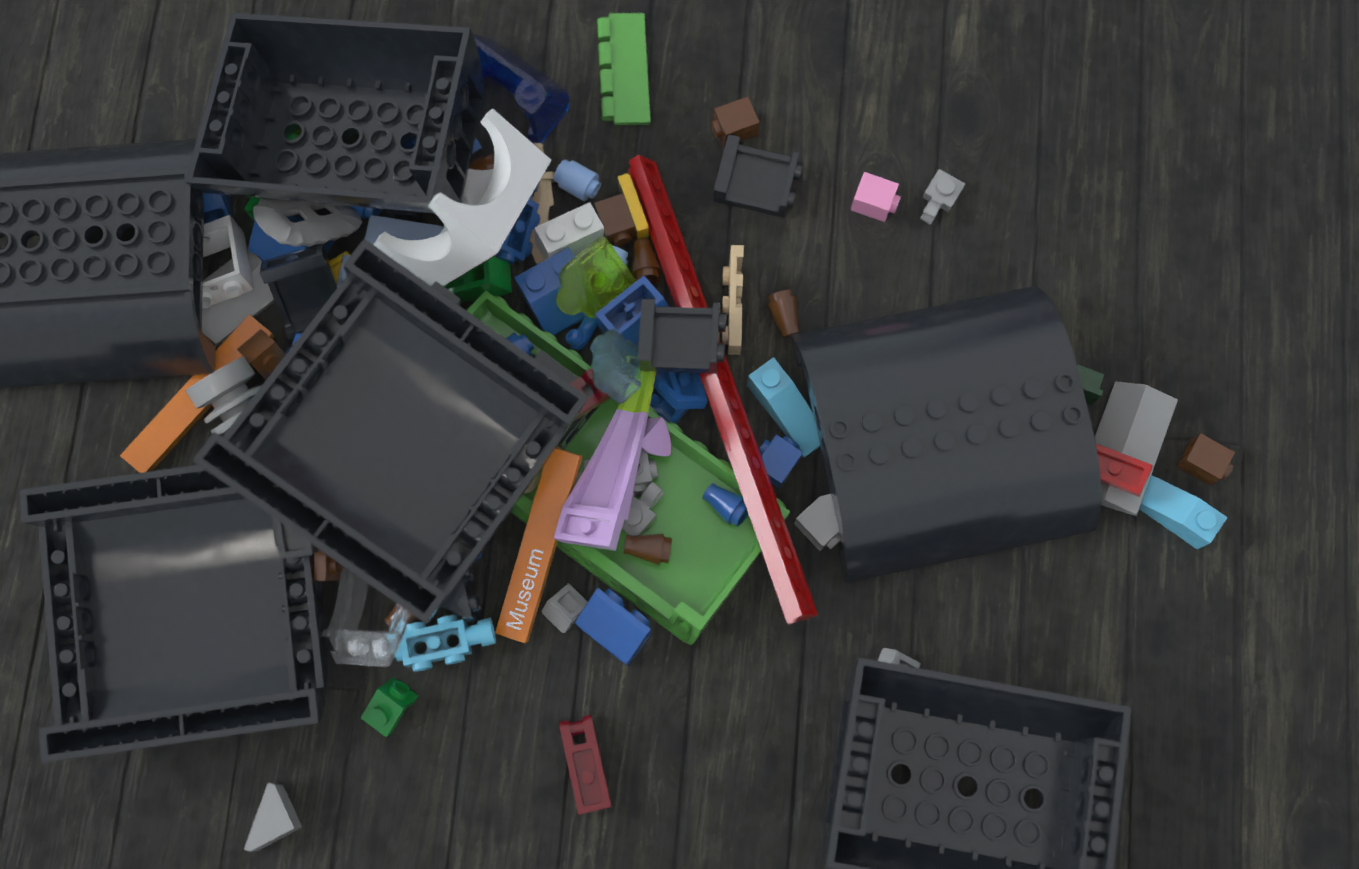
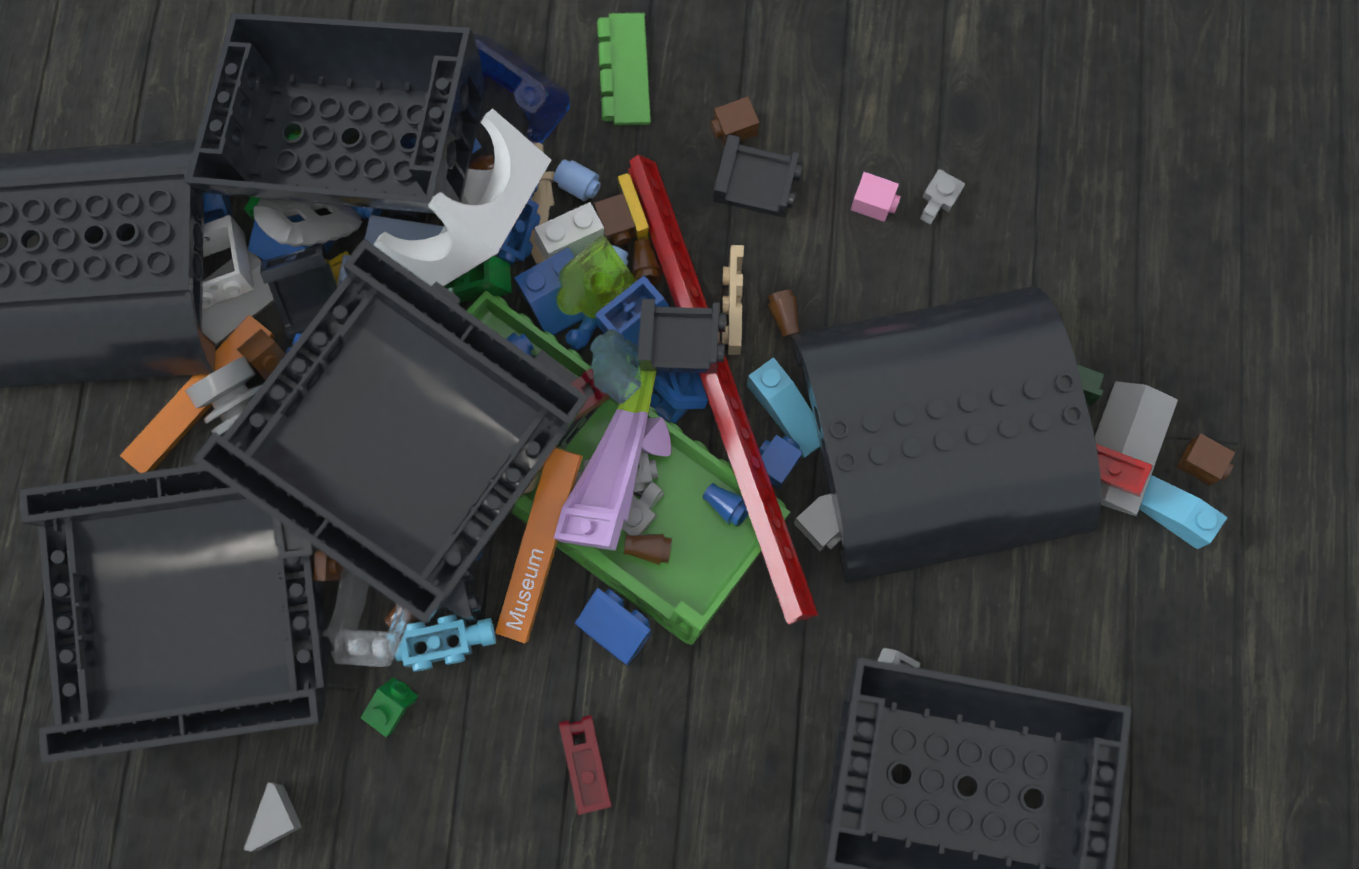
(564, 608): light grey slope -> none

